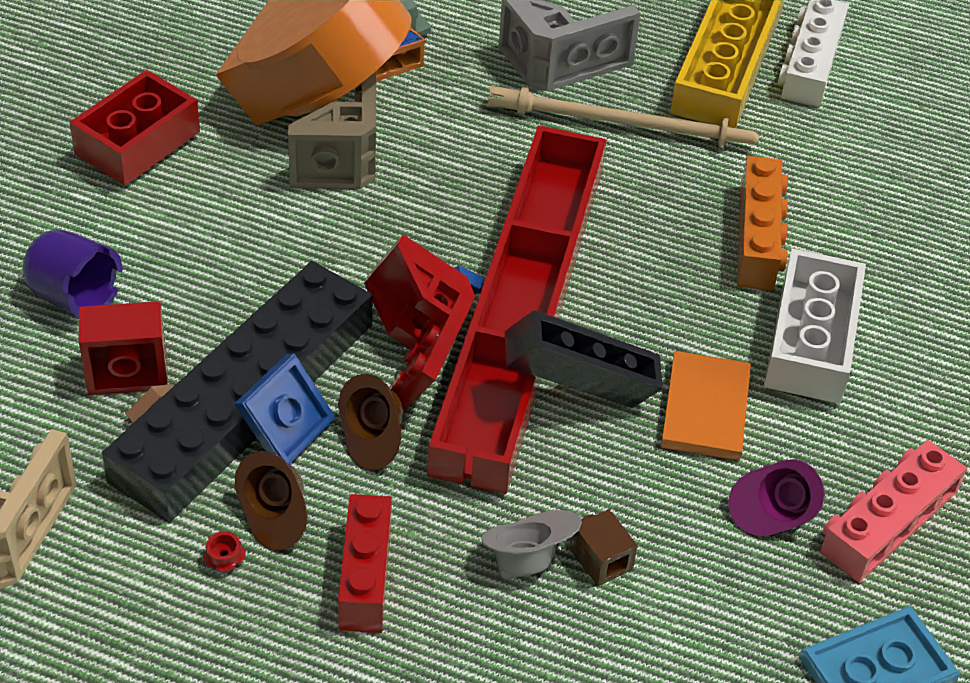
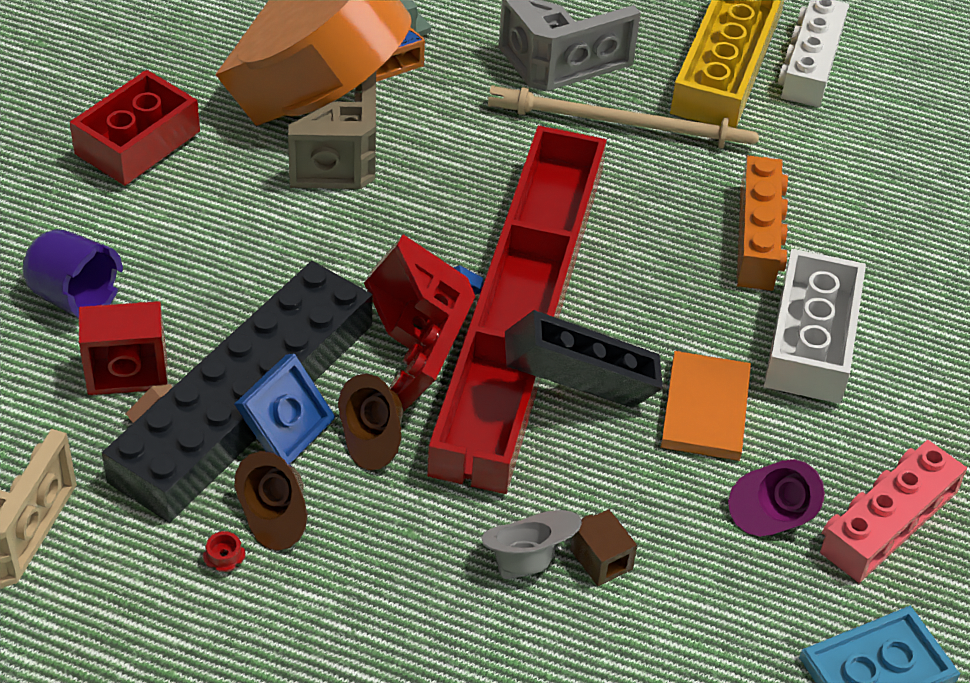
(365, 563): red brick -> none

